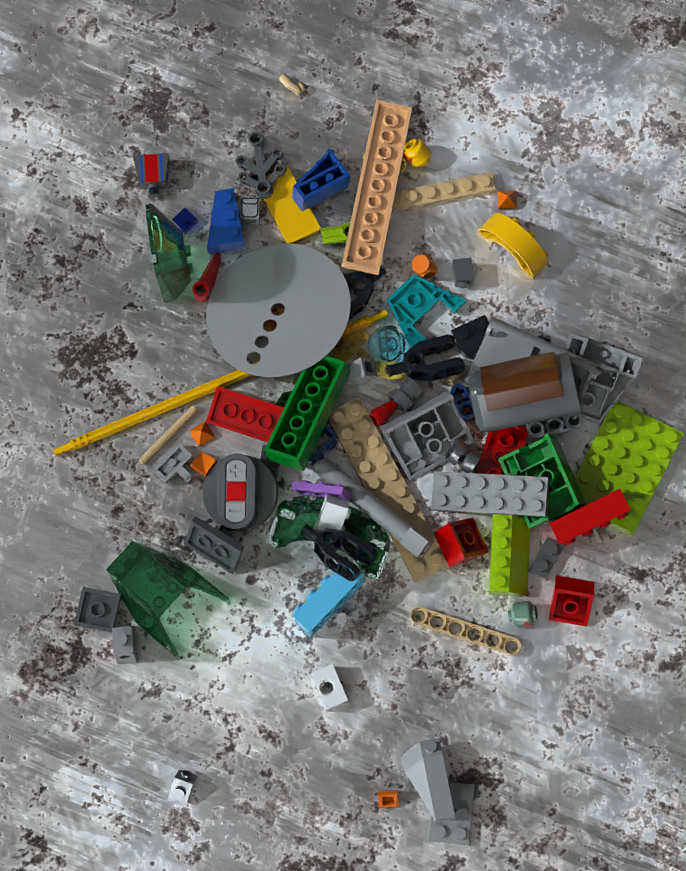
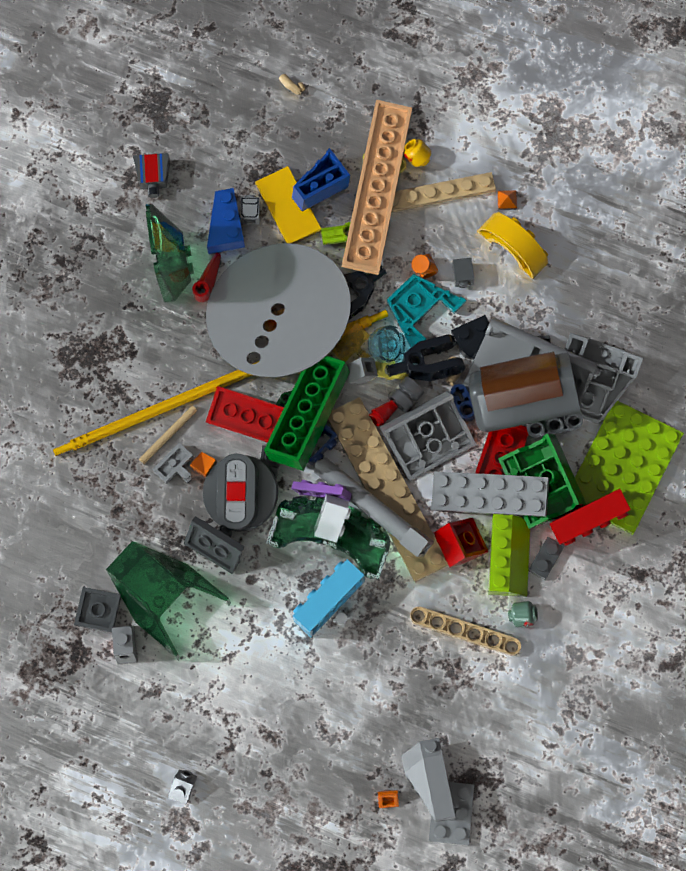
(185, 220): clear blue plate -> none
(202, 434): orange slope -> none
(261, 168): dark grey plant -> none
(328, 676): white brick -> none
(330, 540): black piece -> none
(467, 461): flat silver wheel -> none
(571, 600): red slope -> none

